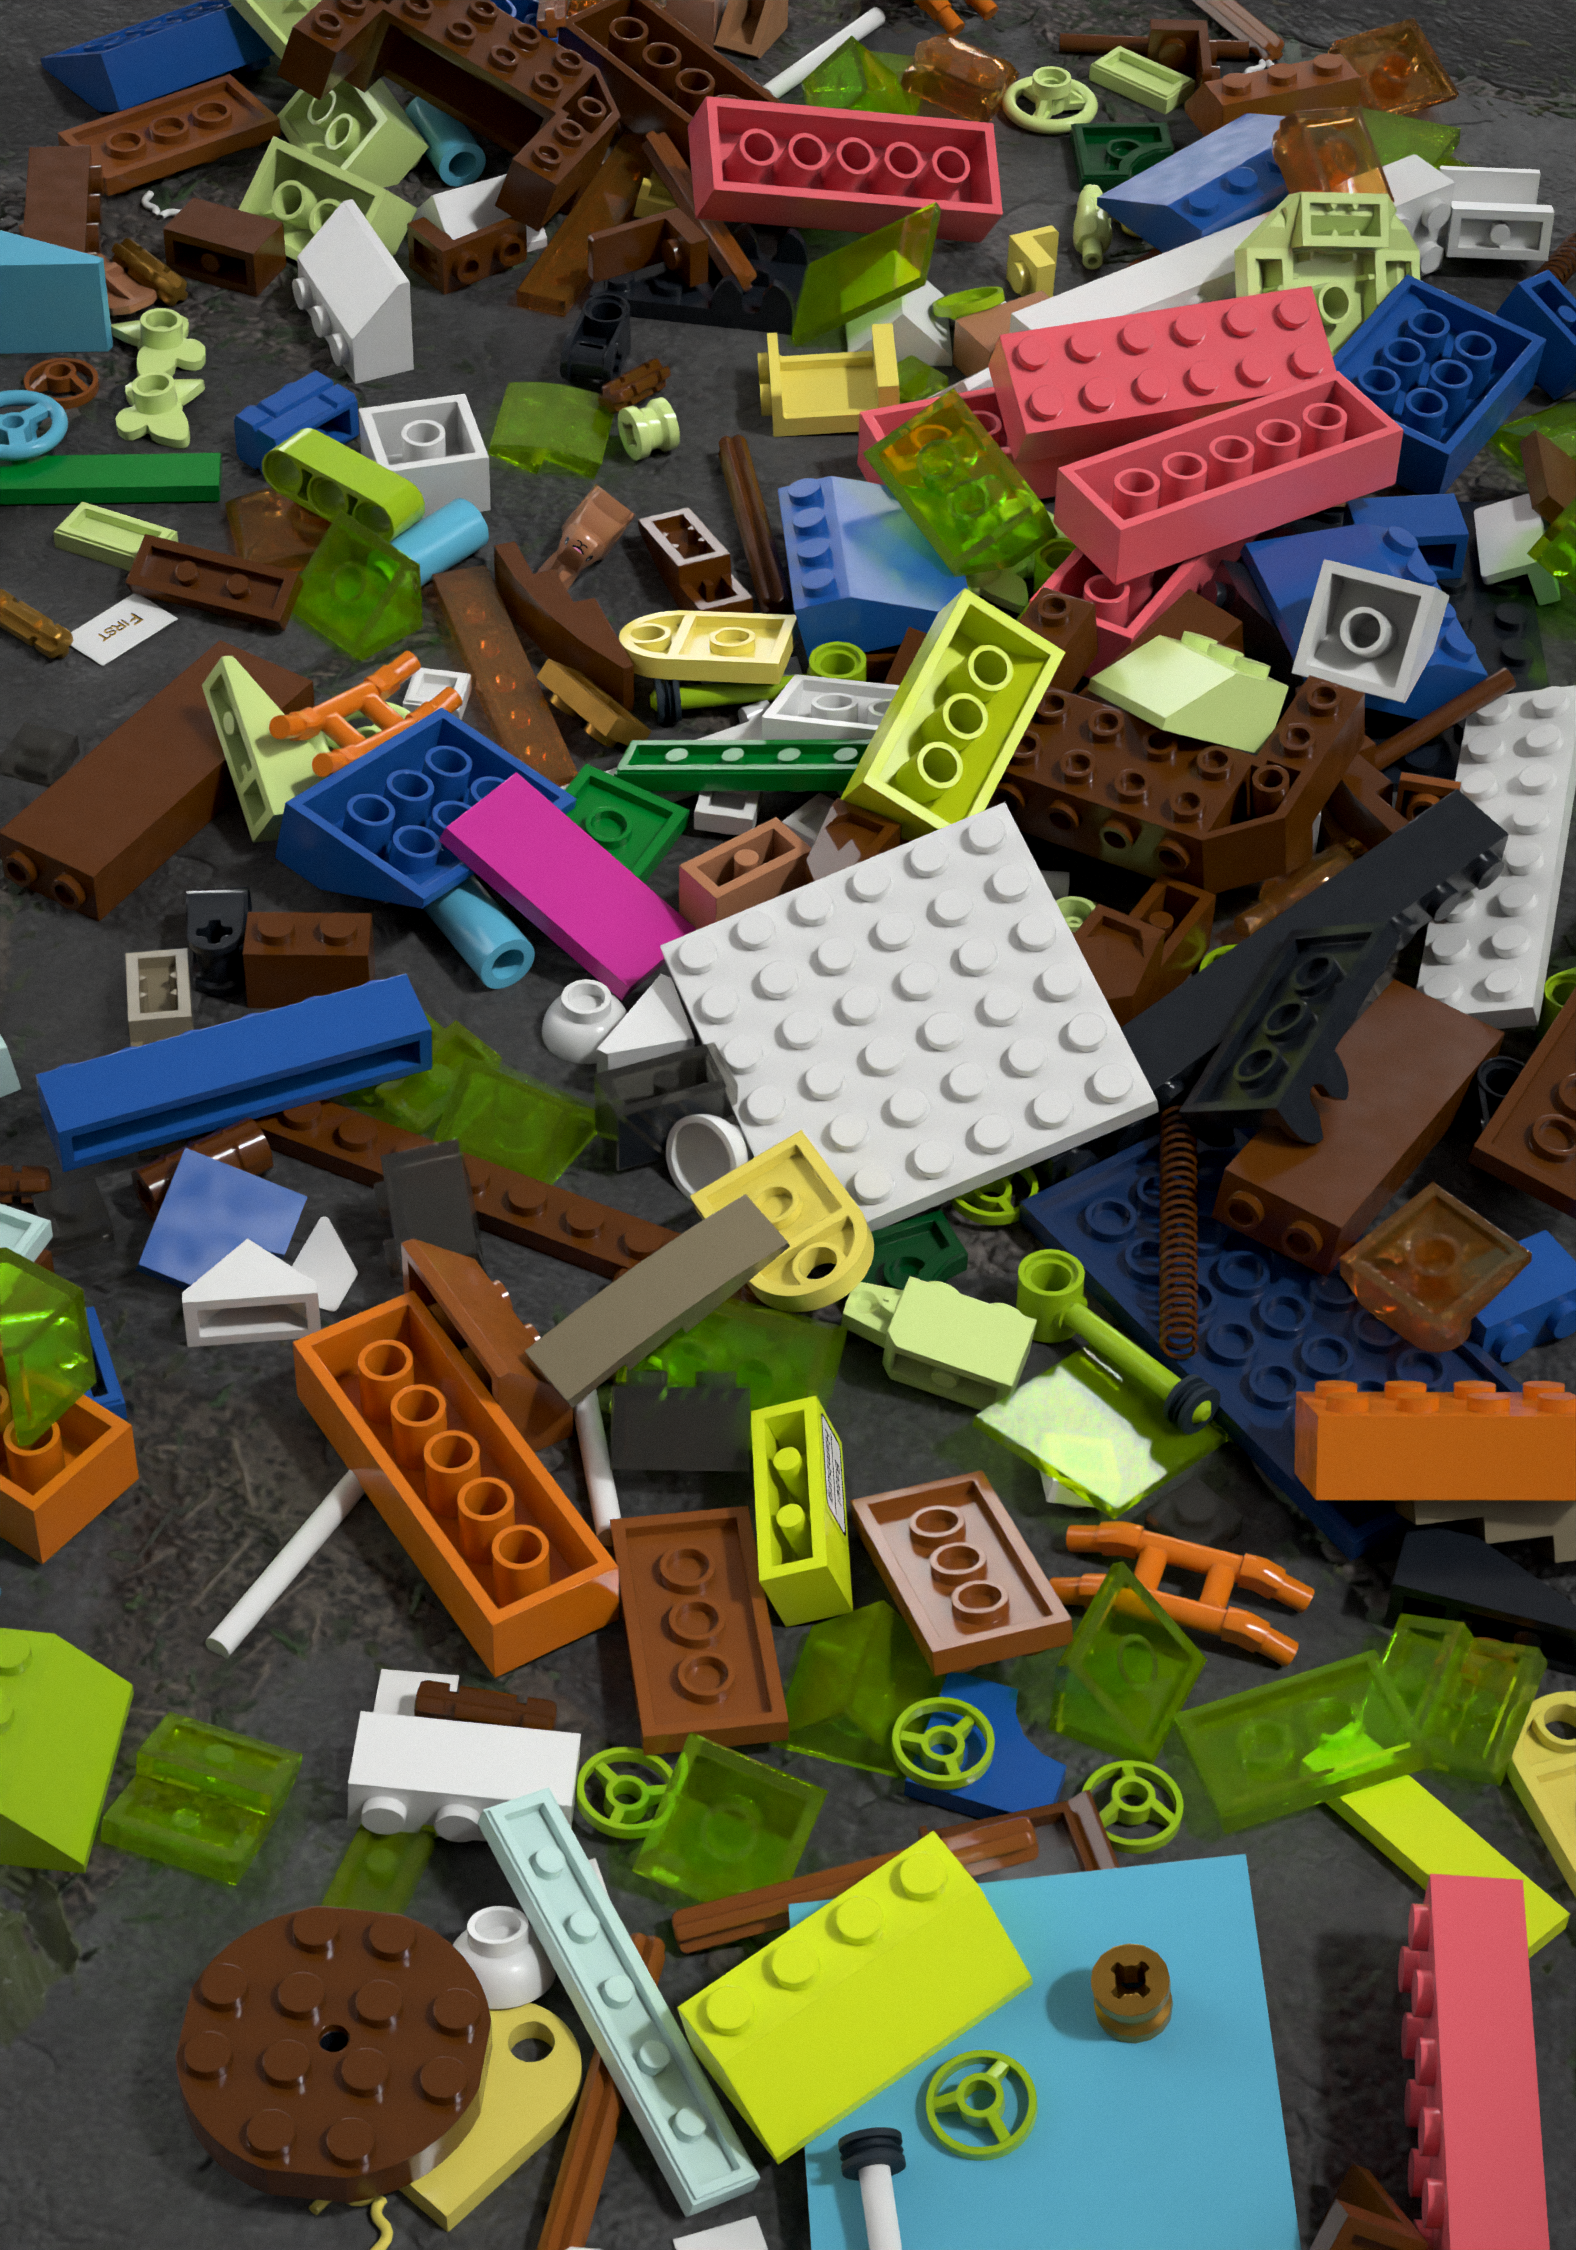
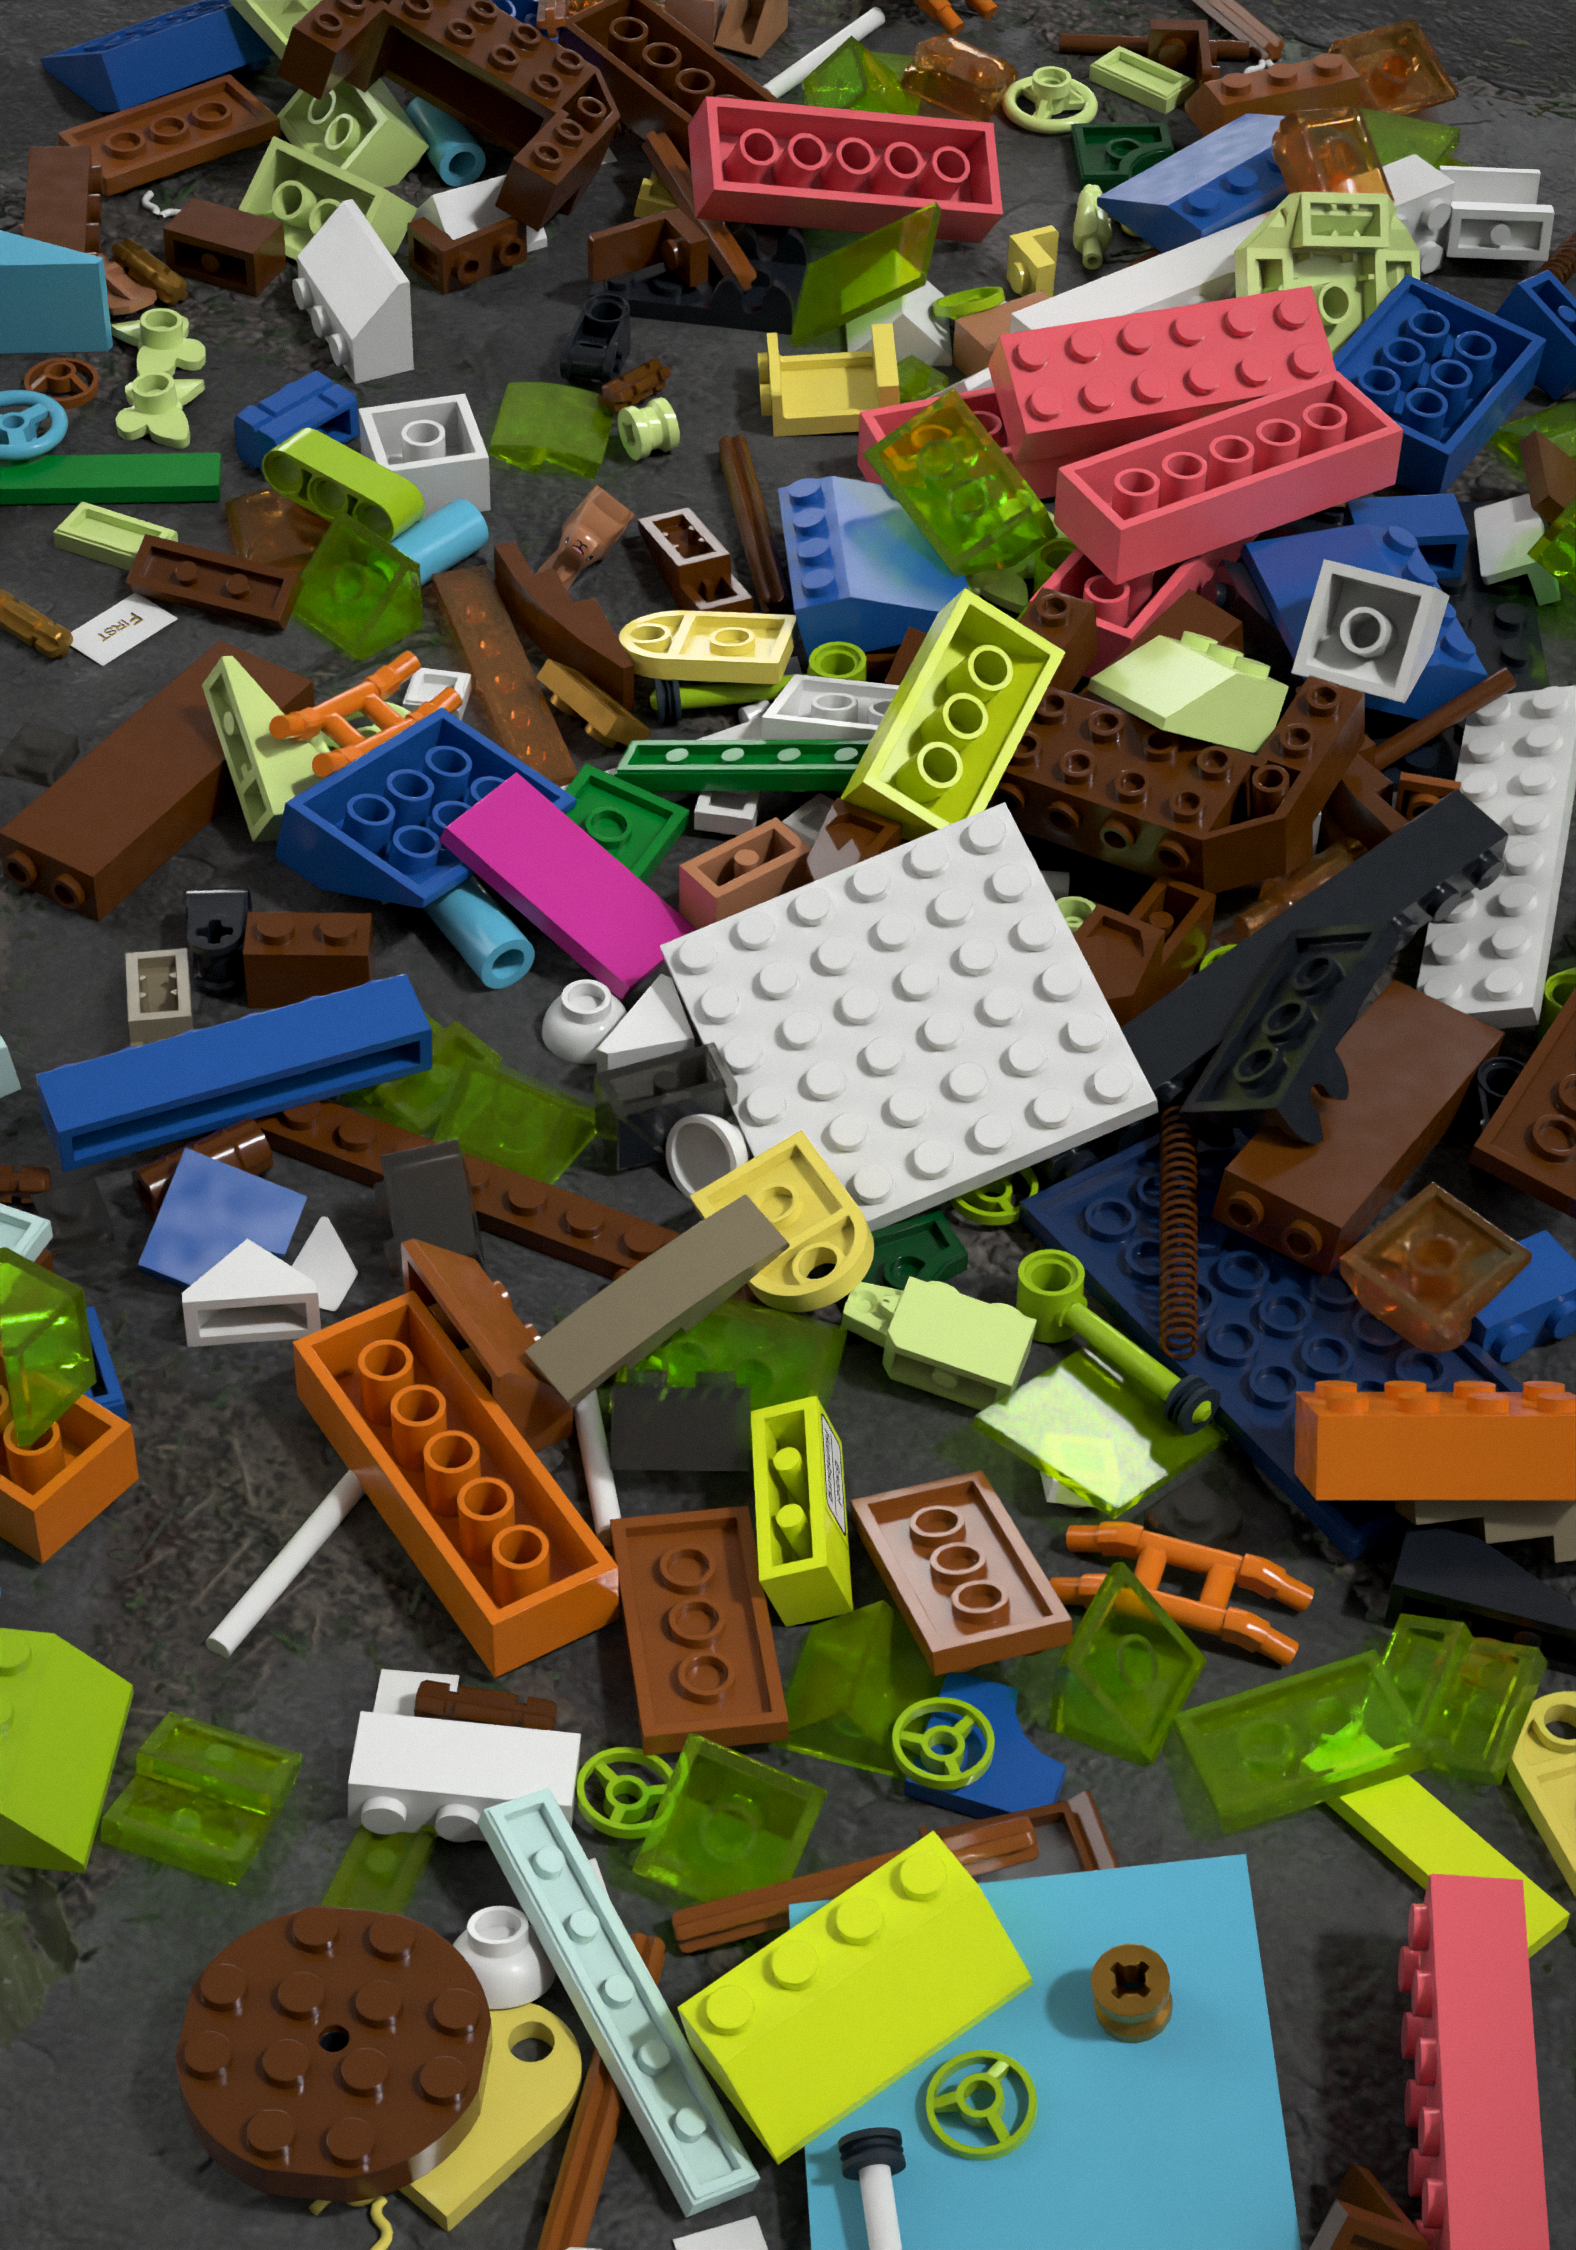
(606, 203): clear orange tile -> none
(1135, 1815): lime piece -> none

